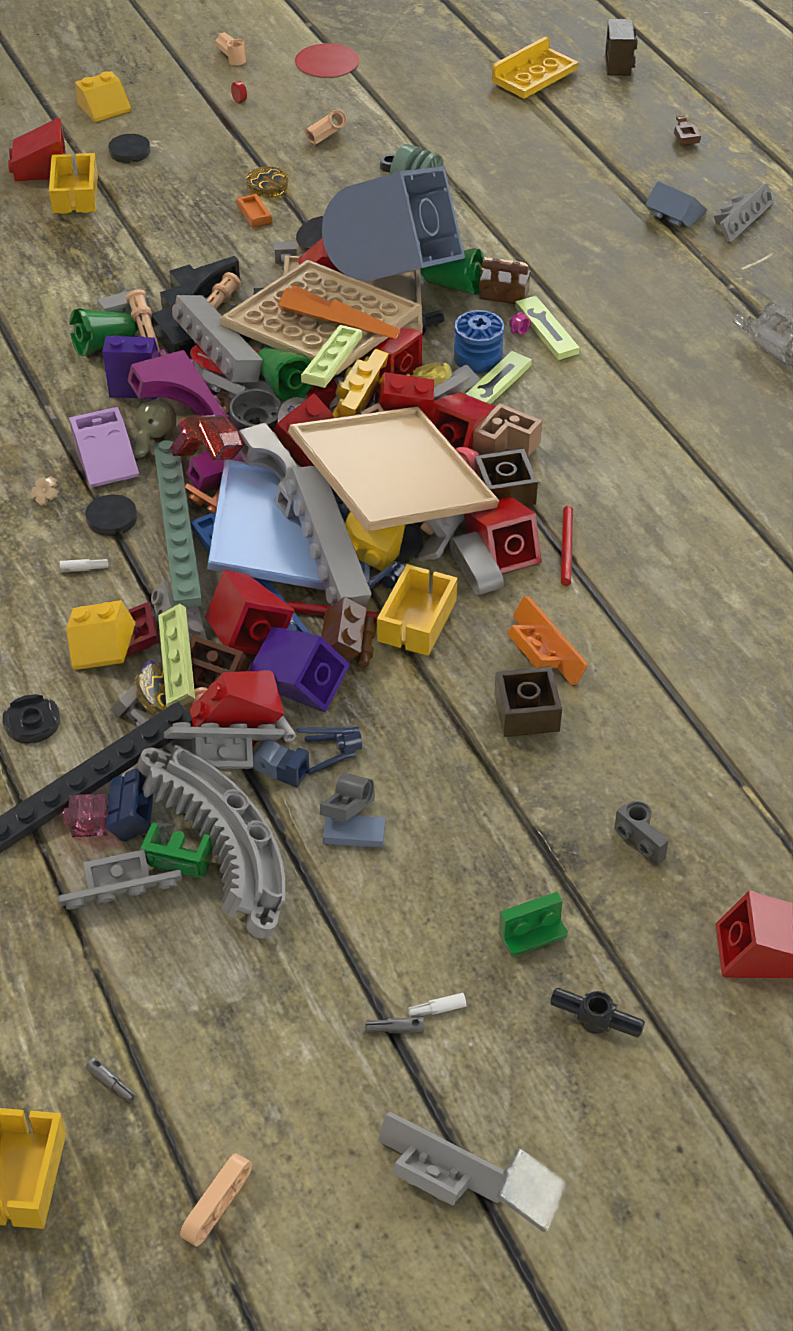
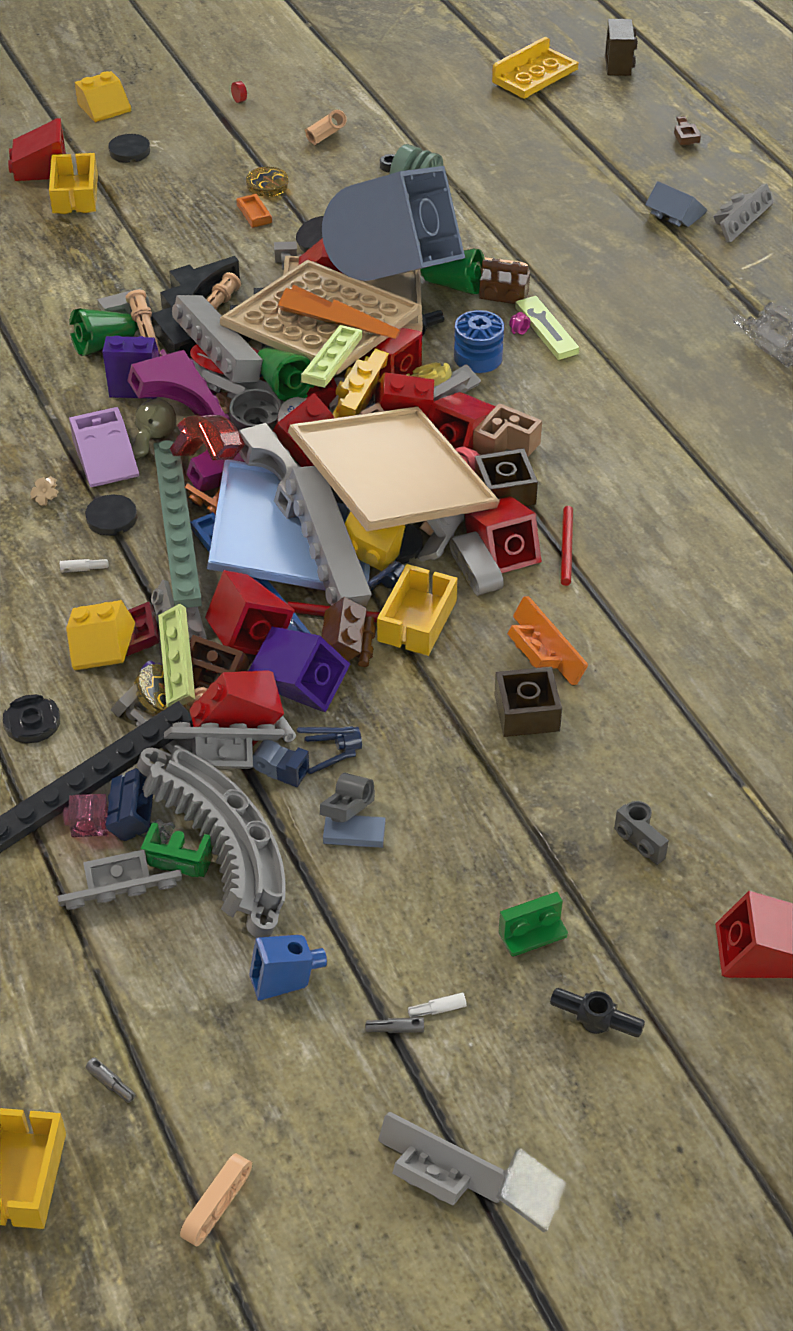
(232, 48): light nougat piece -> none
(283, 965): none -> blue torso
(327, 60): sticker -> none
(500, 377): yellowish green tile -> none

